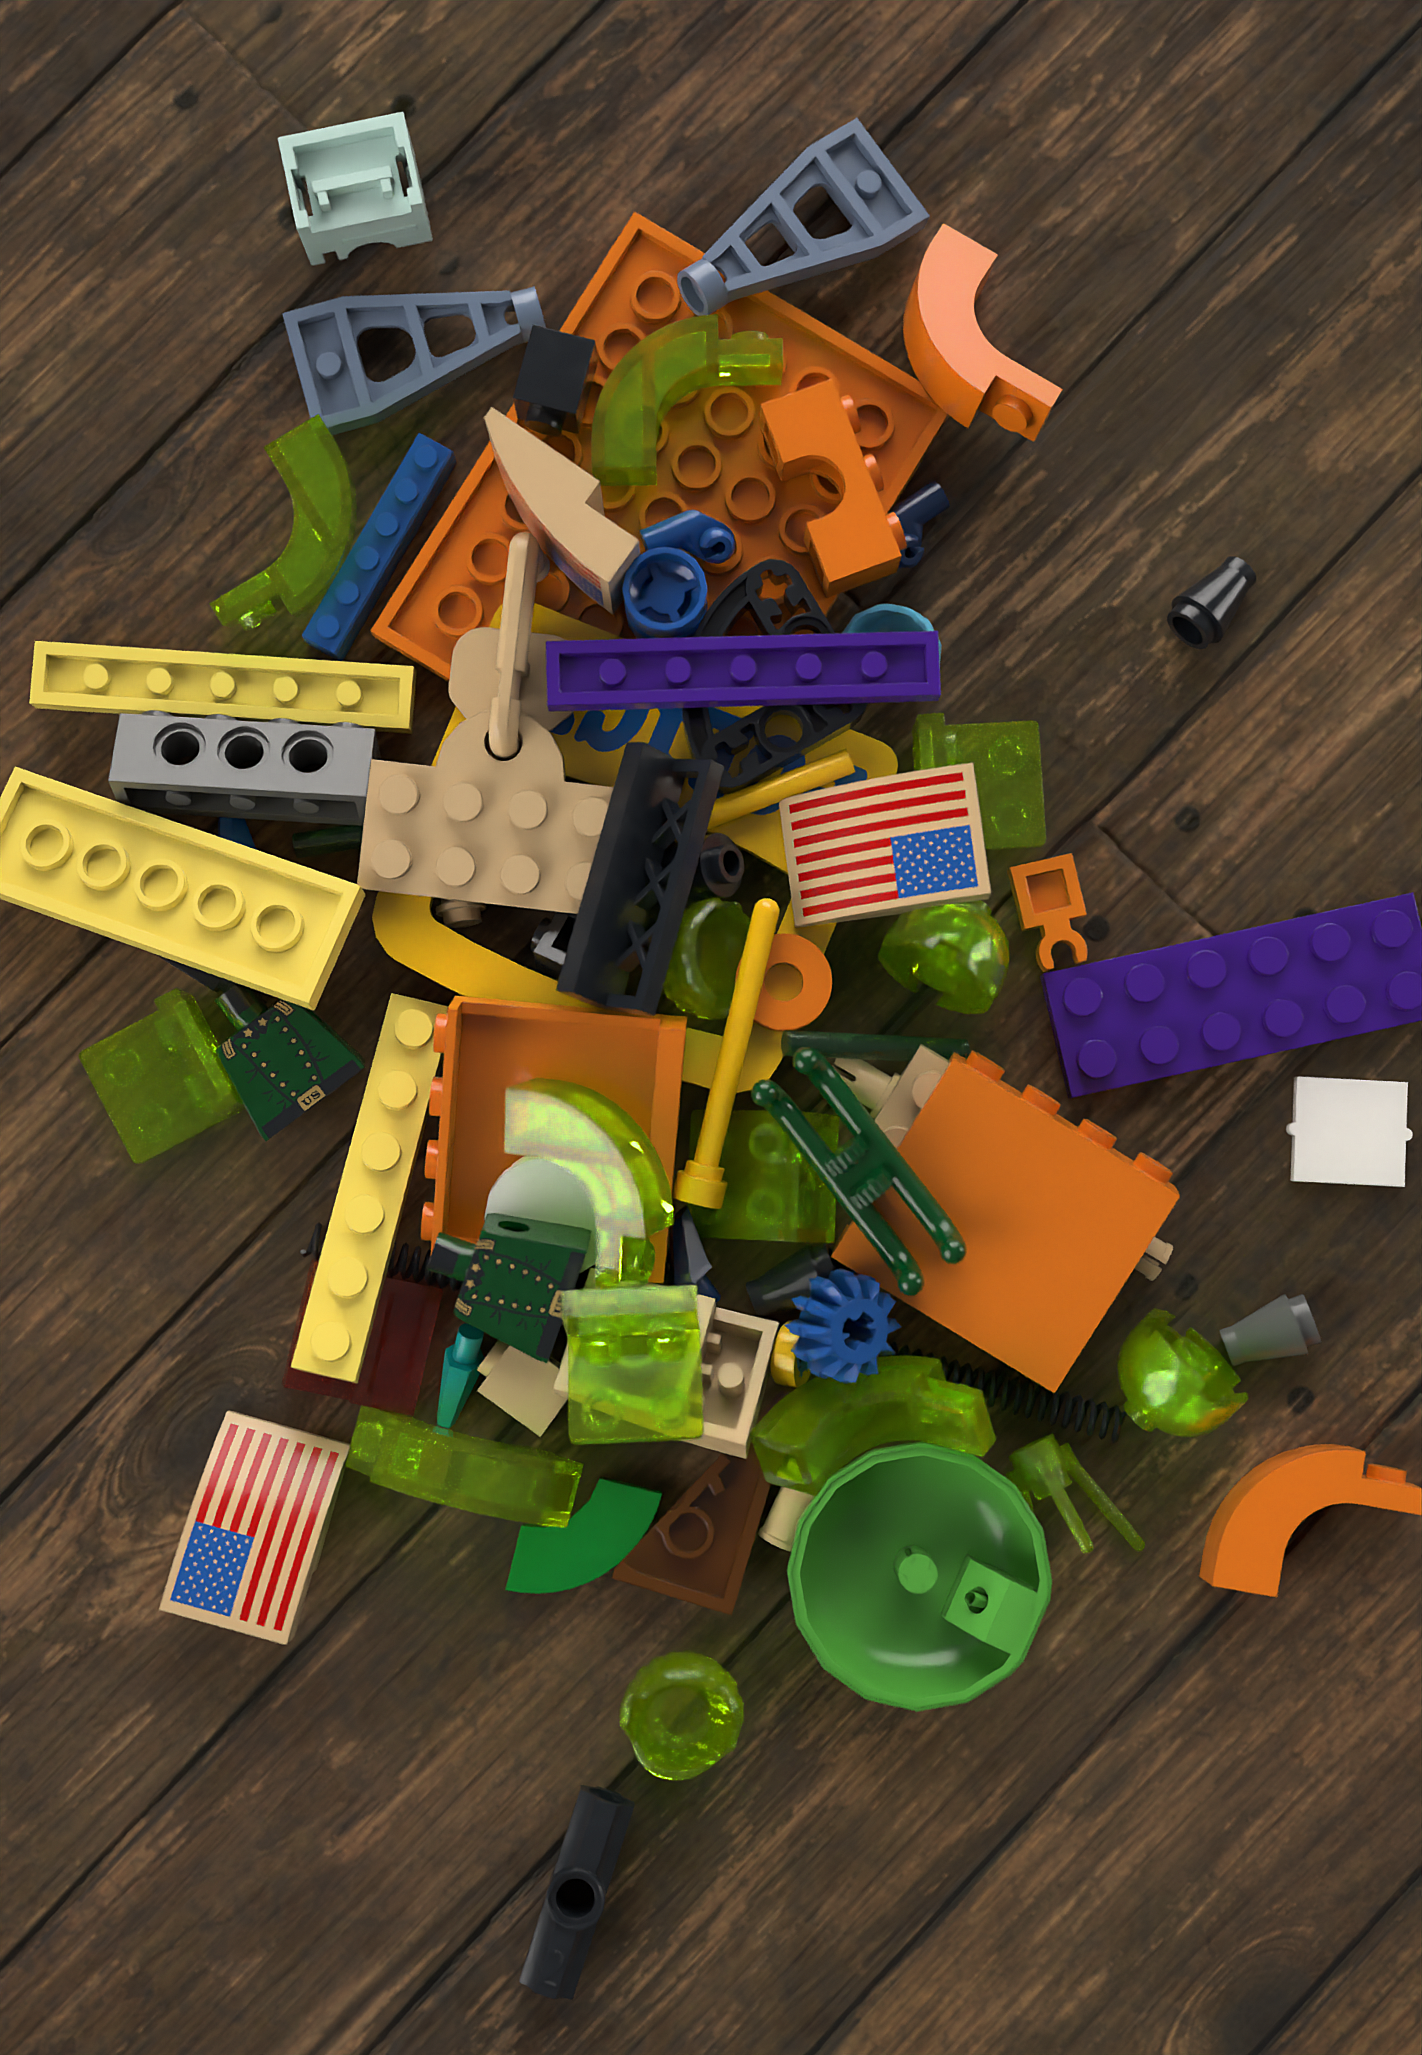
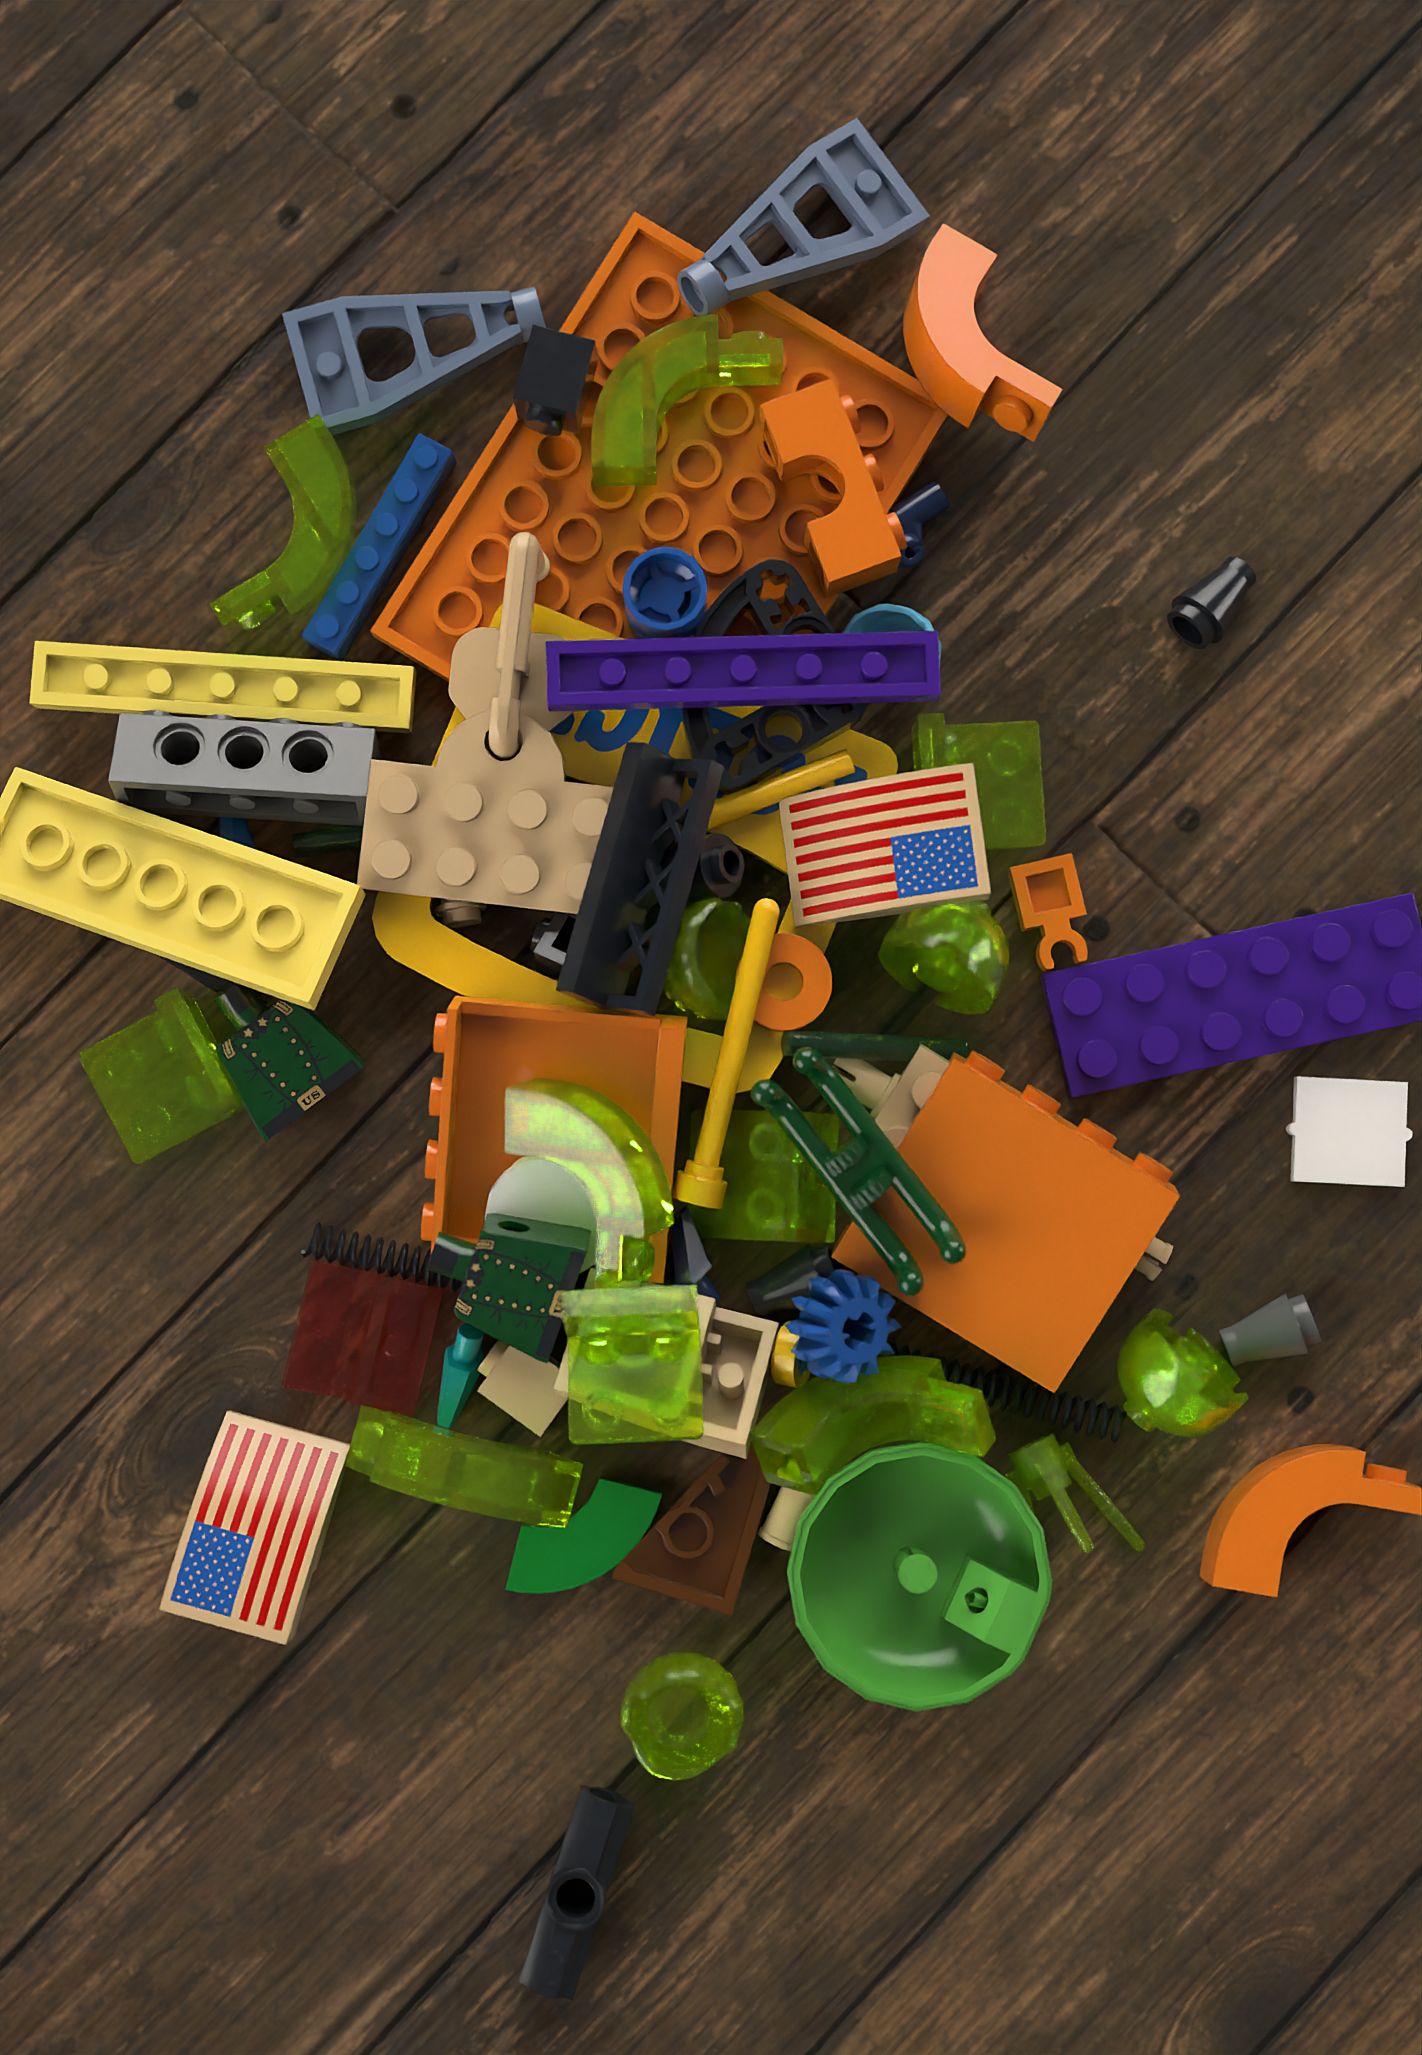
(354, 186): light aqua piece -> none
(371, 1193): light yellow plate -> none
(563, 511): tan slope -> none
(692, 533): blue arm -> none

